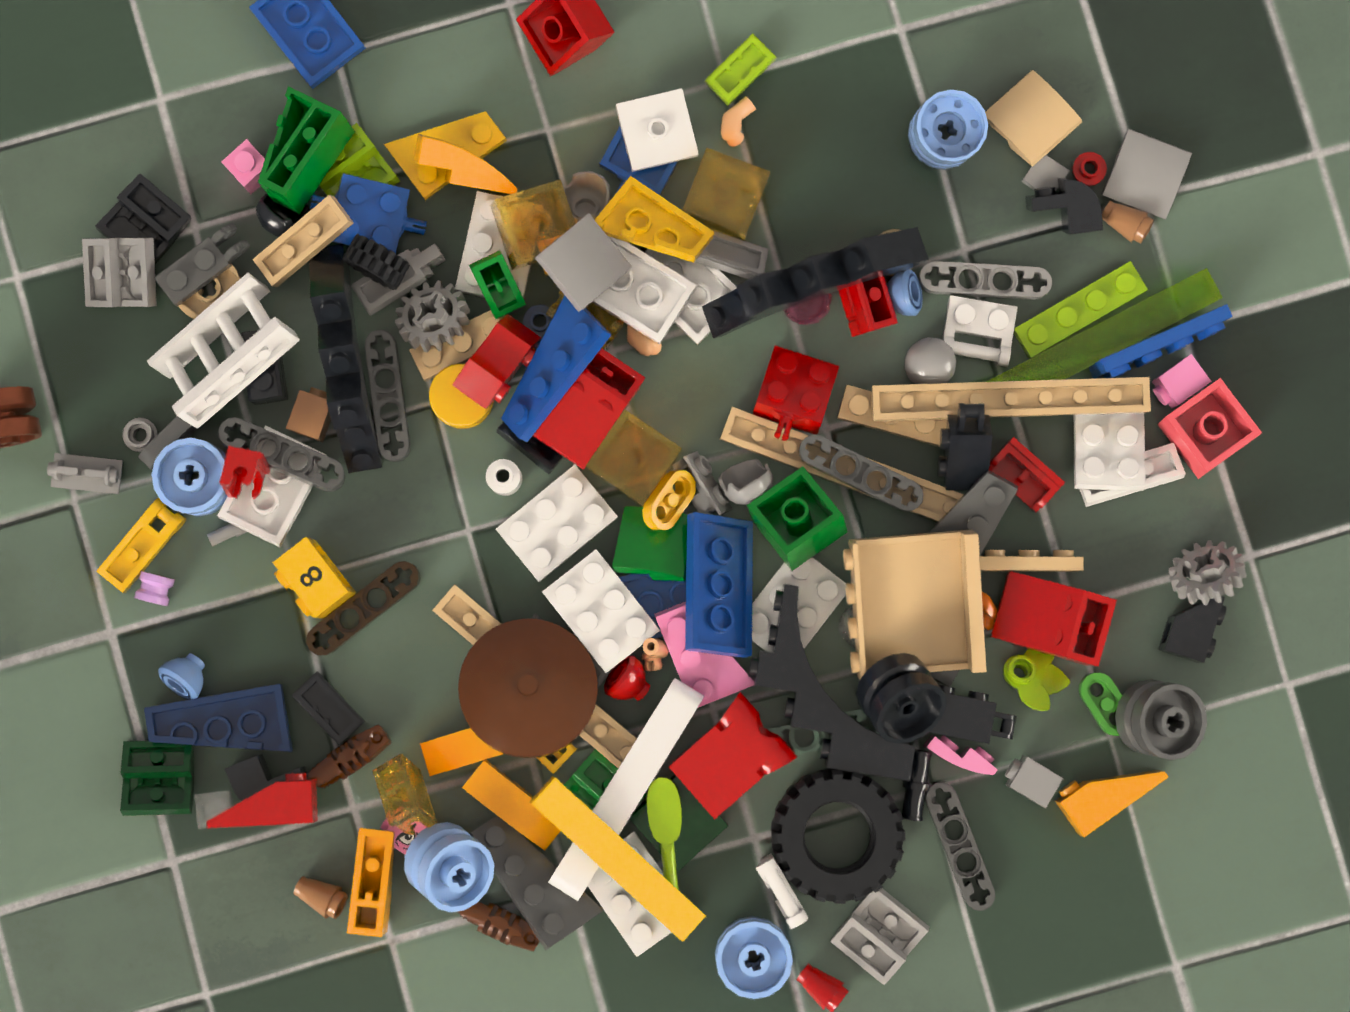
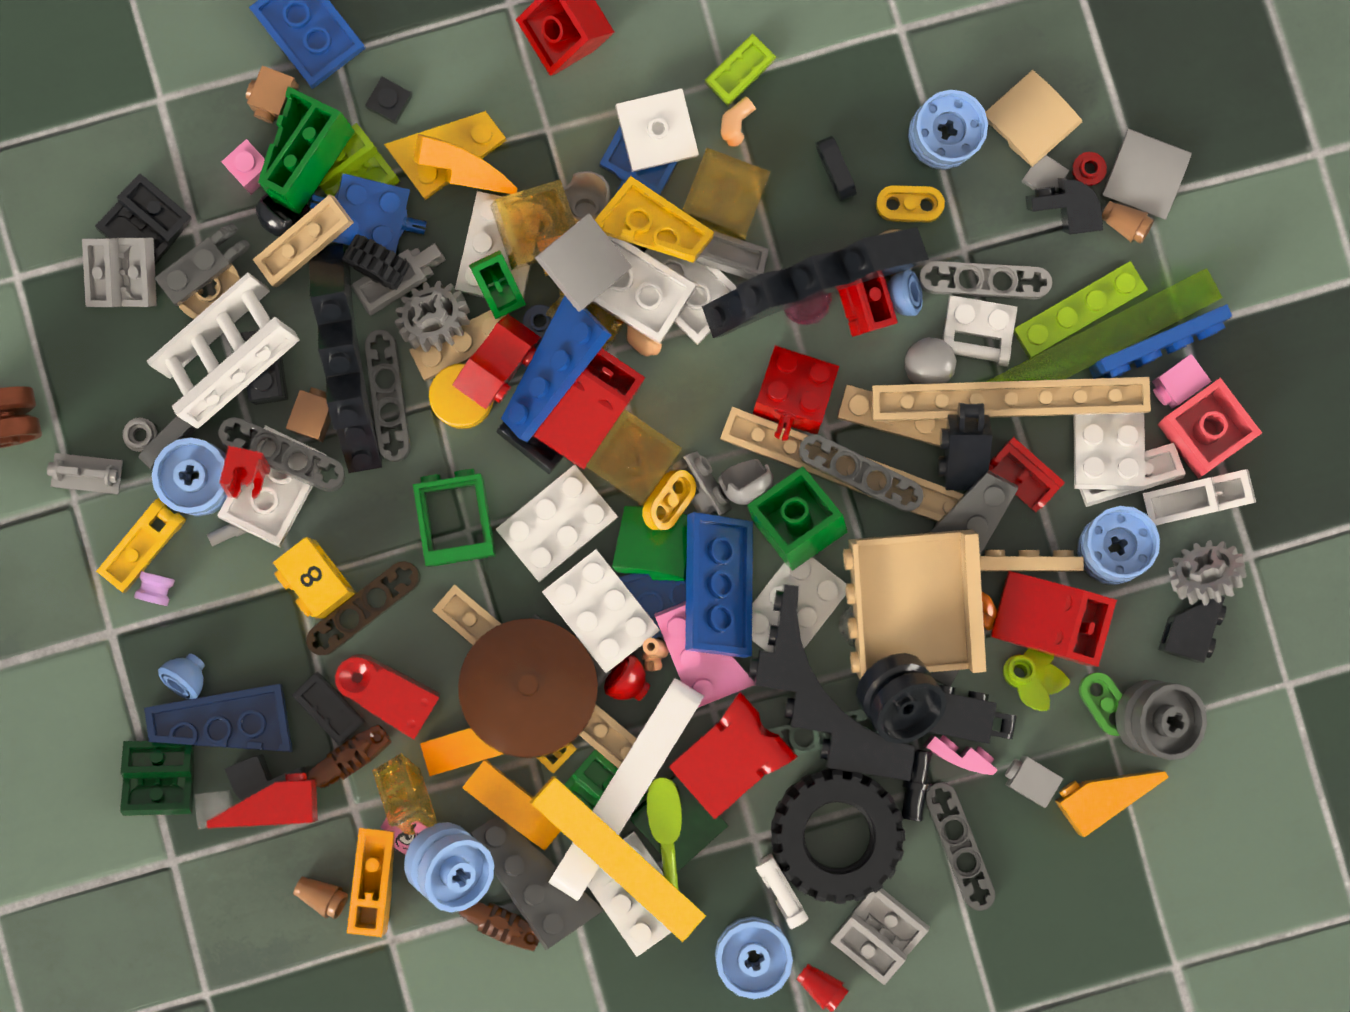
(268, 92): none -> medium nougat brick
(386, 693): none -> red piece
(388, 100): none -> black plate
(433, 484): none -> green window
(511, 485): white brick -> none
(836, 168): none -> black beam
(909, 203): none -> yellow plate
(1132, 531): none -> light blue wheel
(1199, 497): none -> white slope

